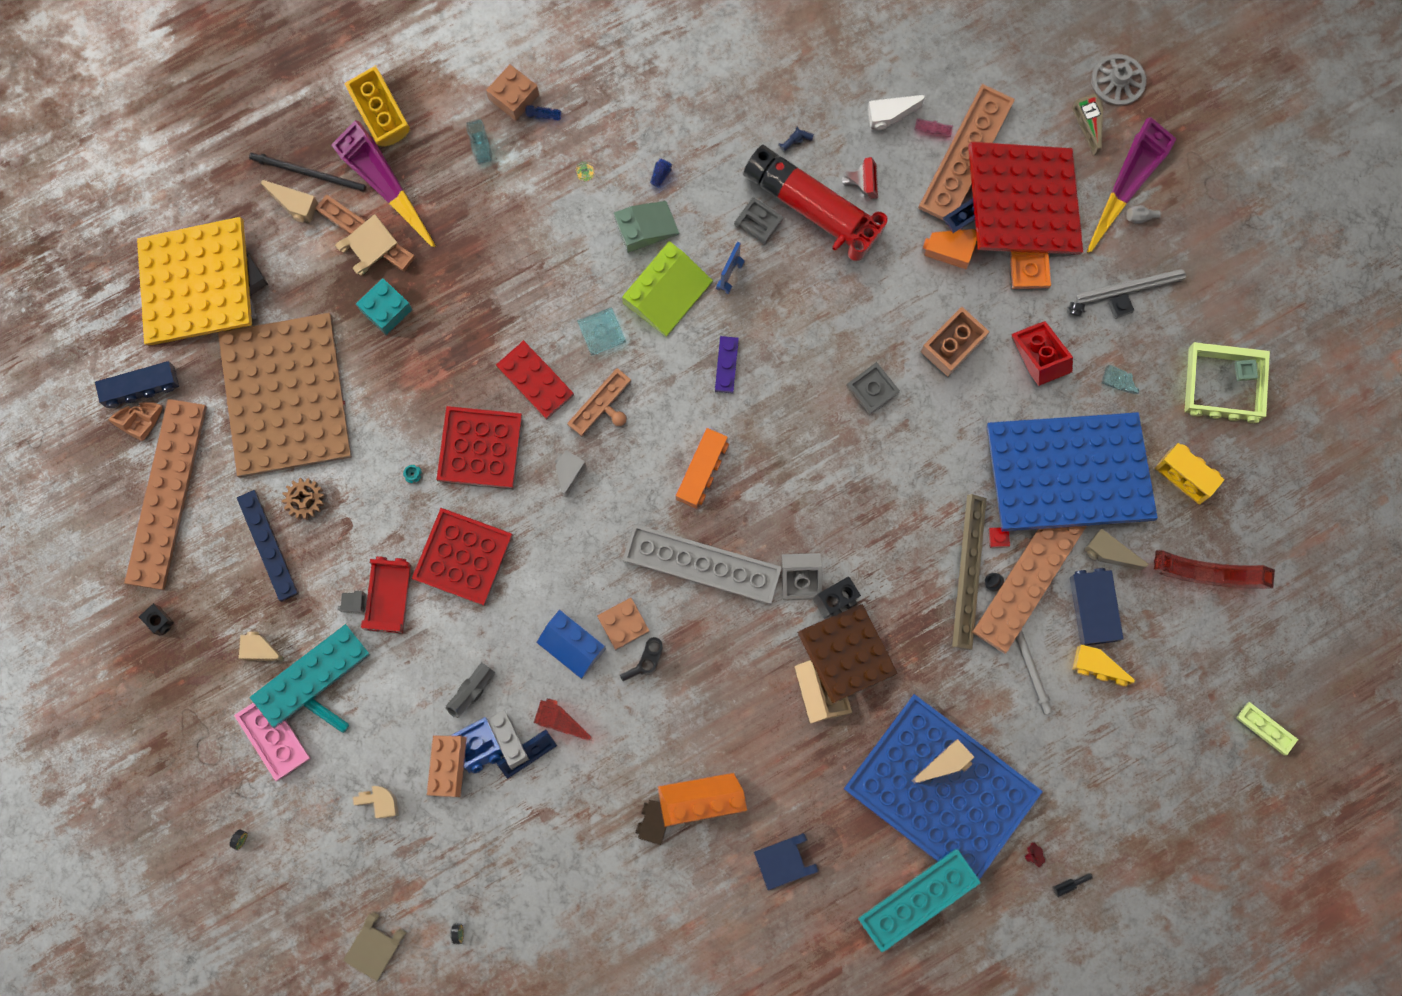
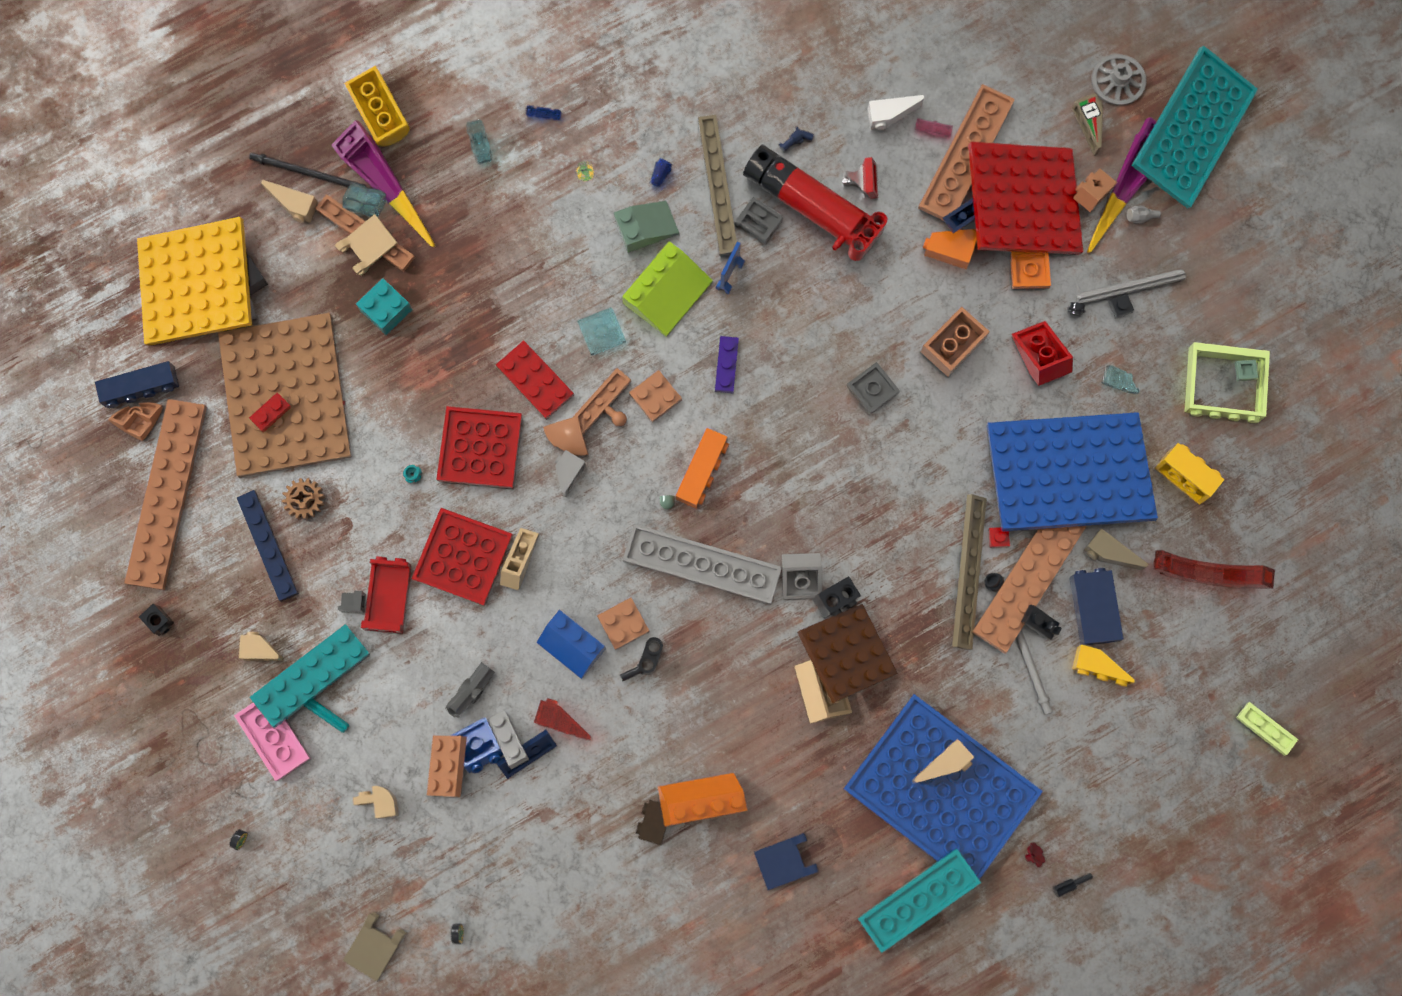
(270, 412): none -> red plate
(364, 200): none -> clear light blue brick
(512, 92): nougat brick -> none
(518, 559): none -> tan slope
(567, 436): none -> nougat brick
(655, 396): none -> nougat plate
(667, 501): none -> sand green hinge
(717, 184): none -> dark tan plate
(1041, 622): none -> black plate
(1094, 190): none -> nougat brick
(1195, 127): none -> teal plate

